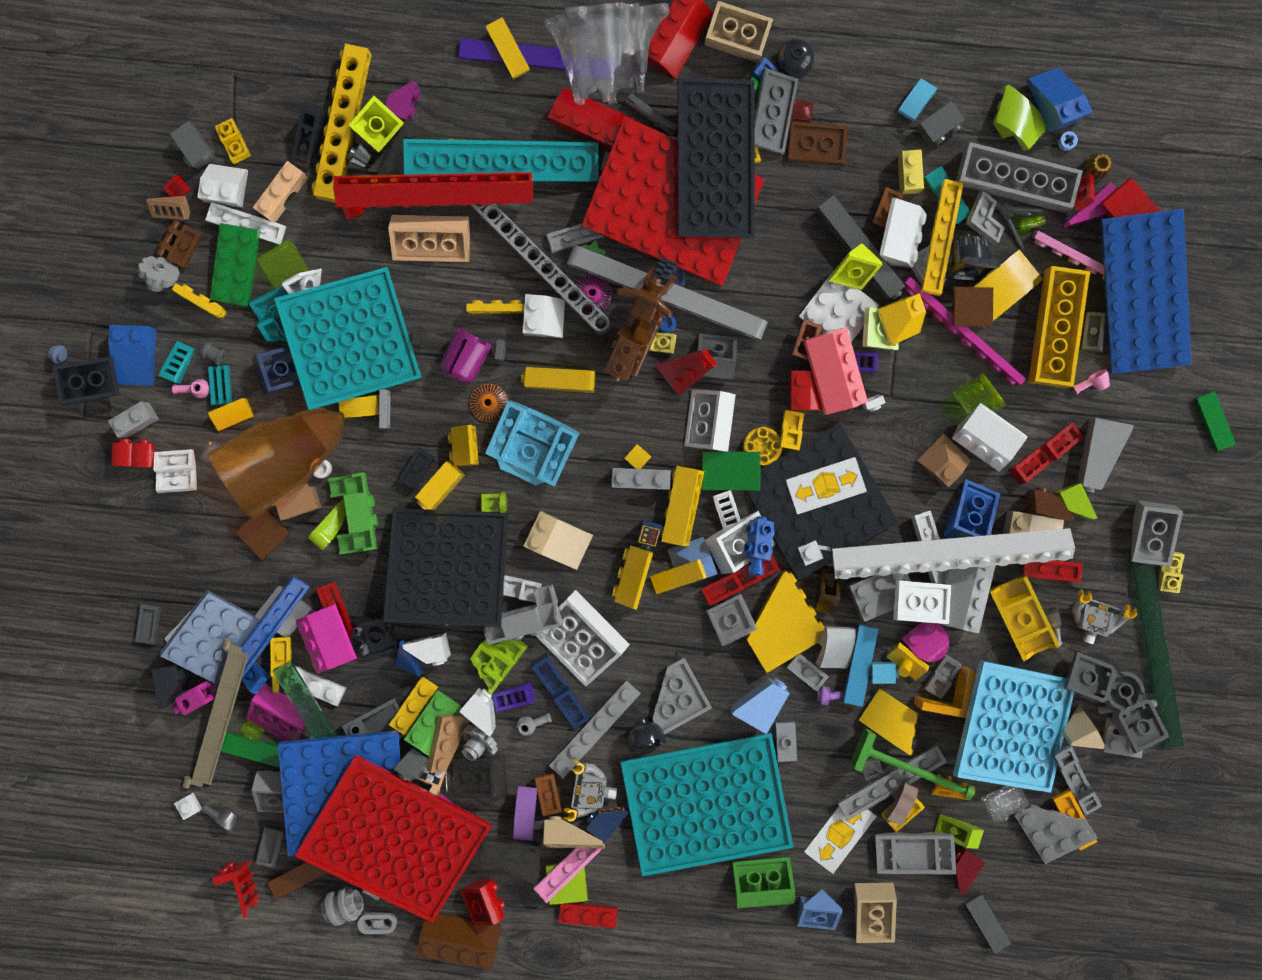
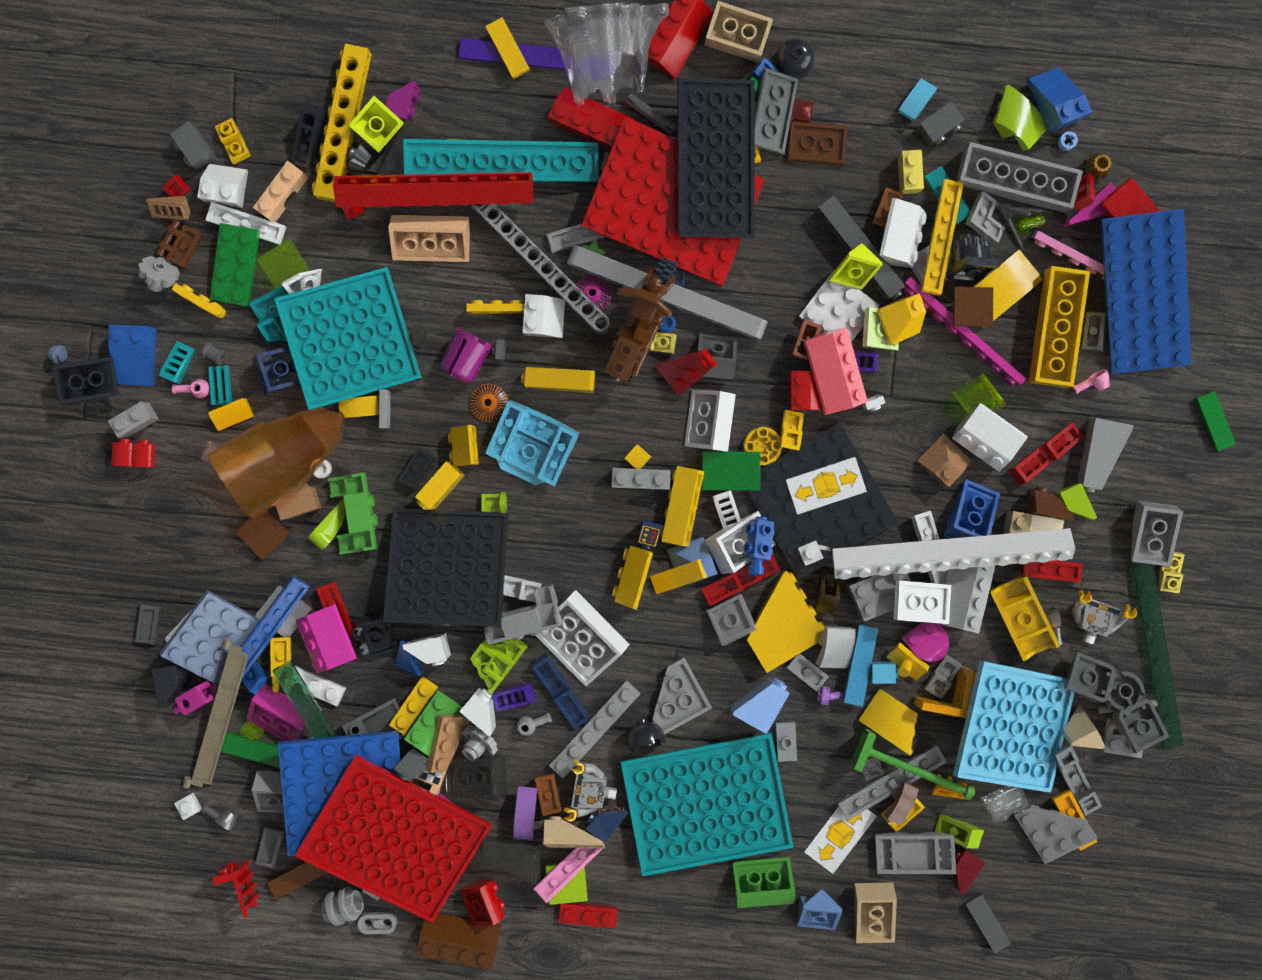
(175, 471): white slope -> none
(558, 540): tan slope -> none

